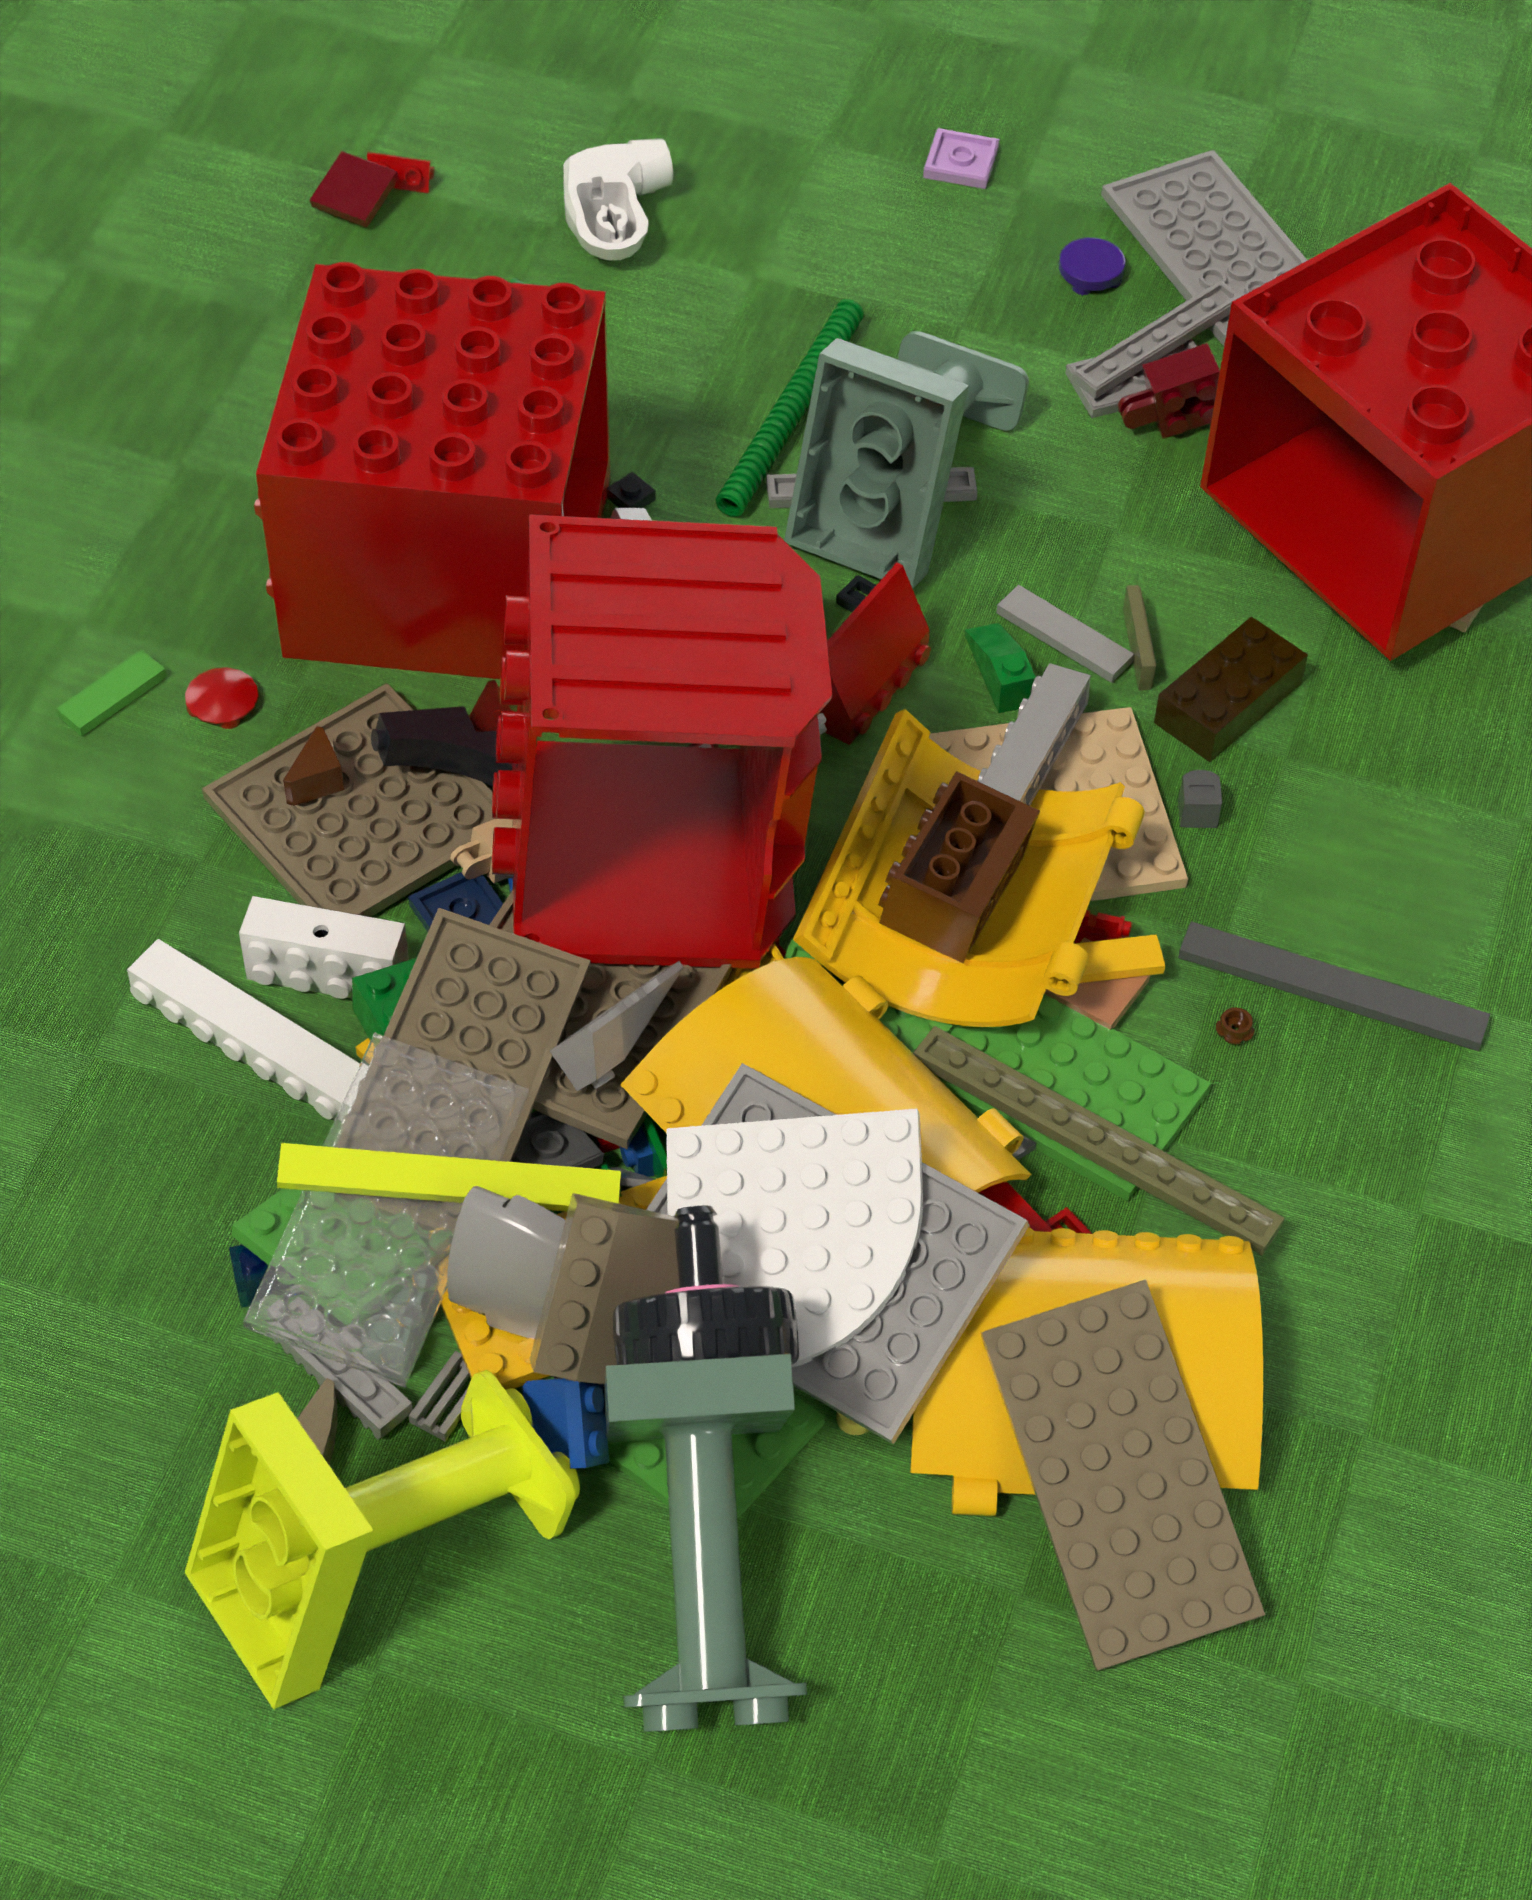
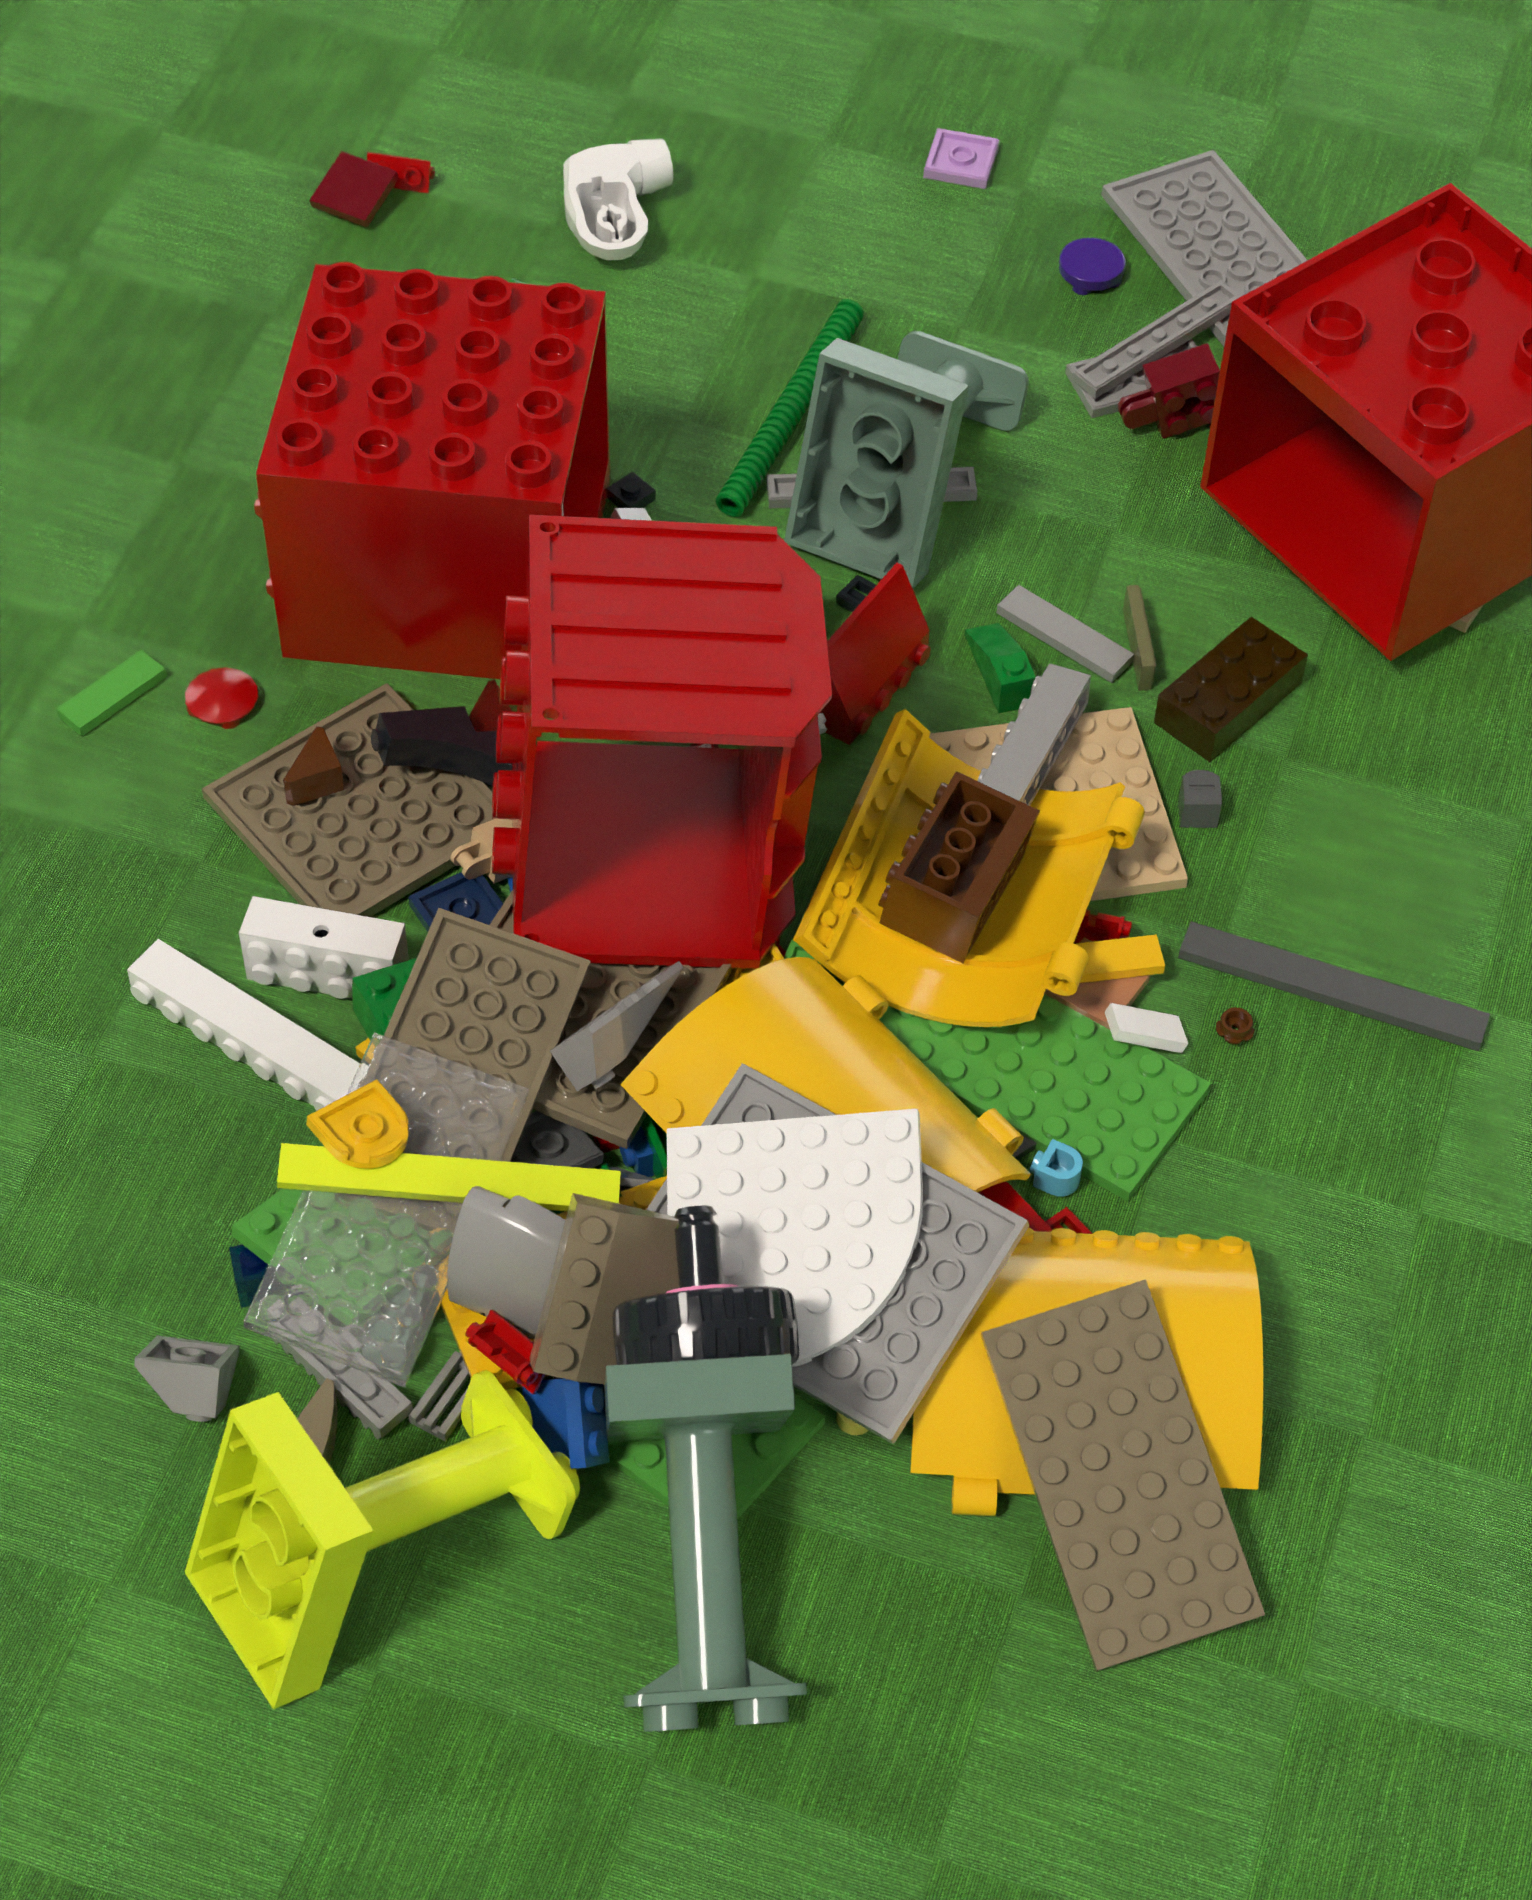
(189, 1374): none -> light grey slope
(362, 1127): none -> yellow tile
(505, 1348): none -> red hinge
(1057, 1169): none -> medium azure plate
(1099, 1140): olive plate -> none
(1146, 1028): none -> white tile

